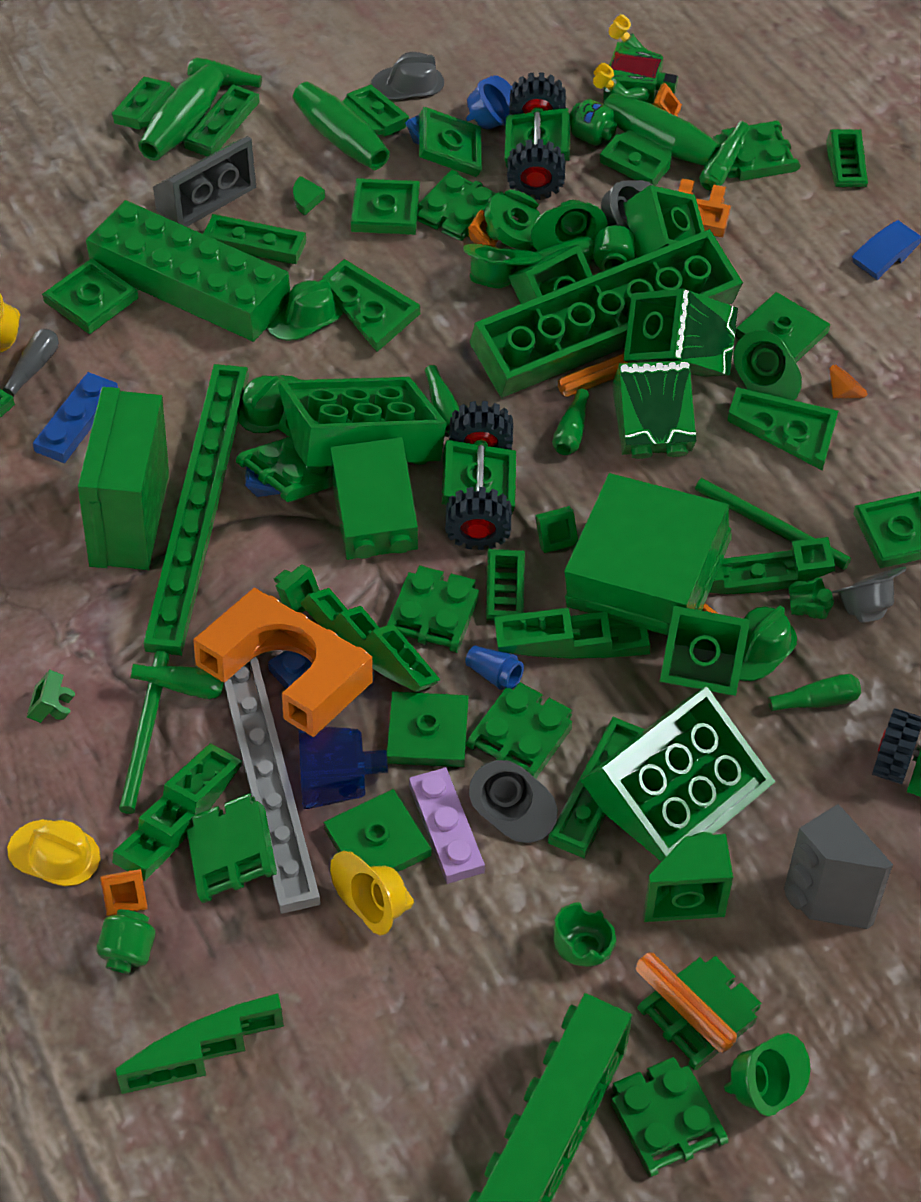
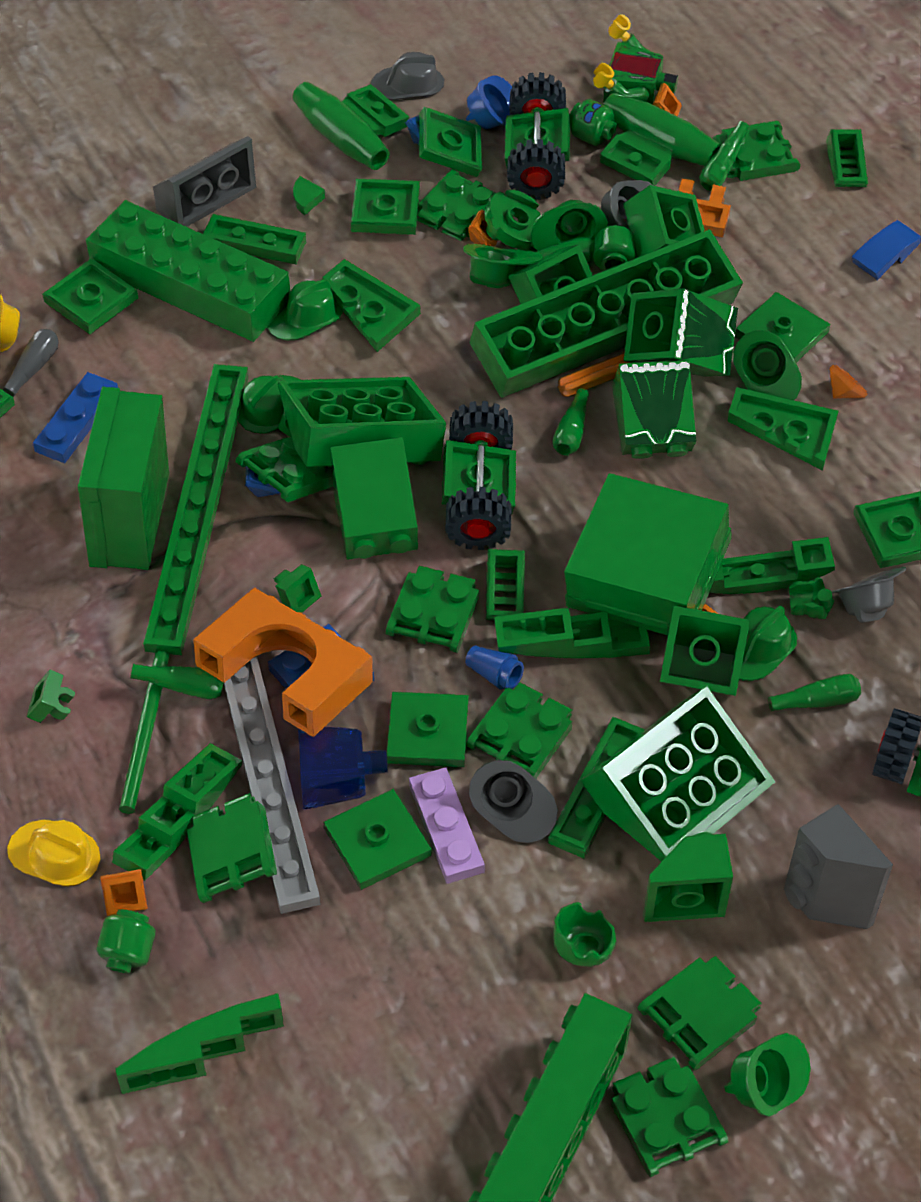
(168, 111): green plate -> none
(222, 121): green tile -> none
(230, 74): green piece -> none
(370, 891): yellow piece -> none
(389, 649): green slope -> none
(440, 395): green piece -> none
(556, 529): green tile -> none
(686, 1002): orange axle -> none
(763, 518): green axle -> none

